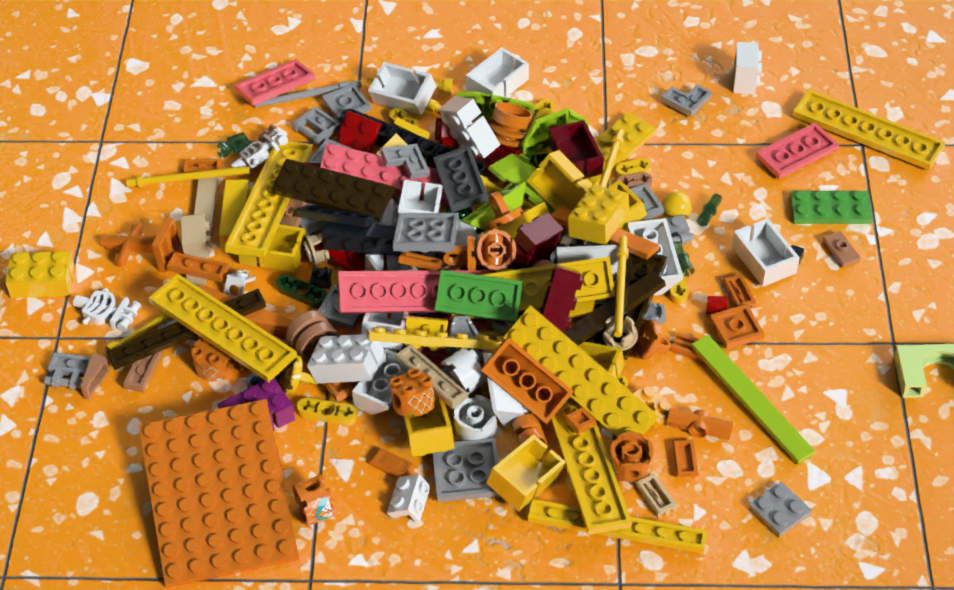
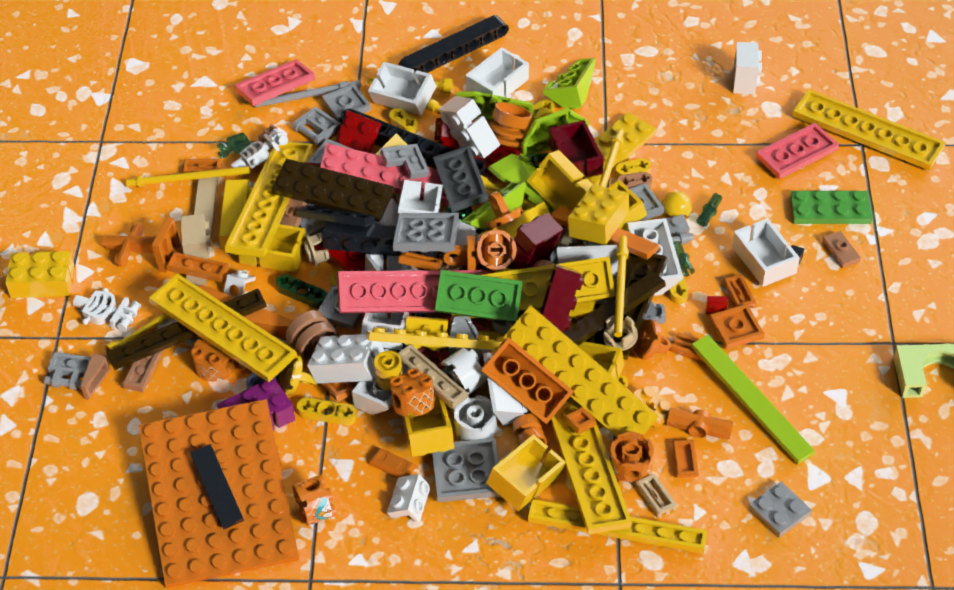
(217, 486): none -> black tile
(321, 277): black tile -> none
(387, 365): none -> yellow wheel
(411, 128): yellow tile -> none
(456, 45): none -> black beam
(572, 87): none -> lime wedge
(689, 102): light grey plate -> none

